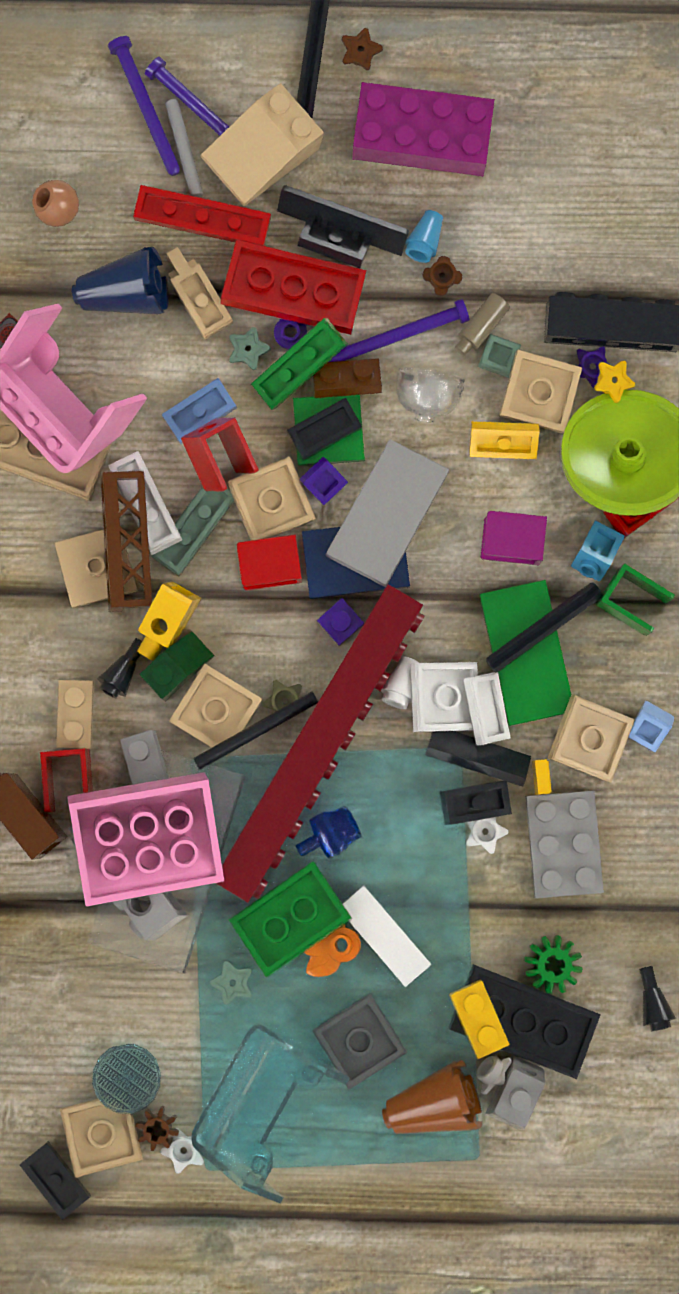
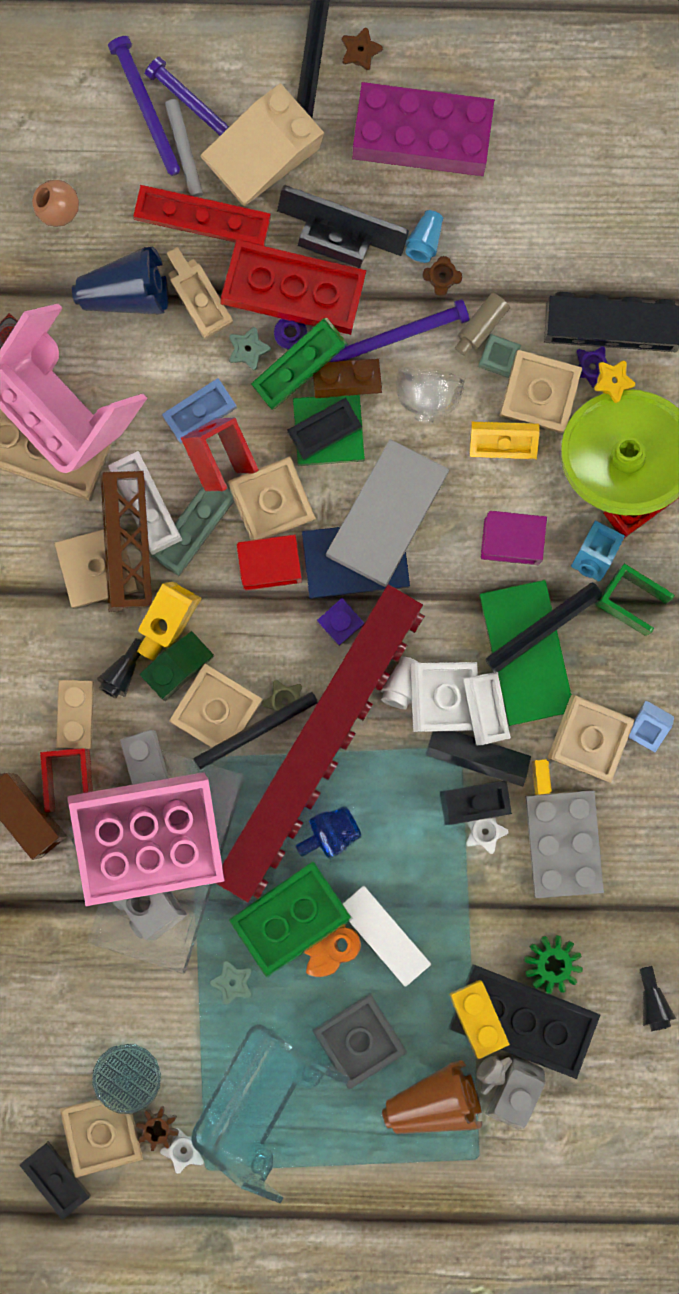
(323, 480): dark purple plate -> none

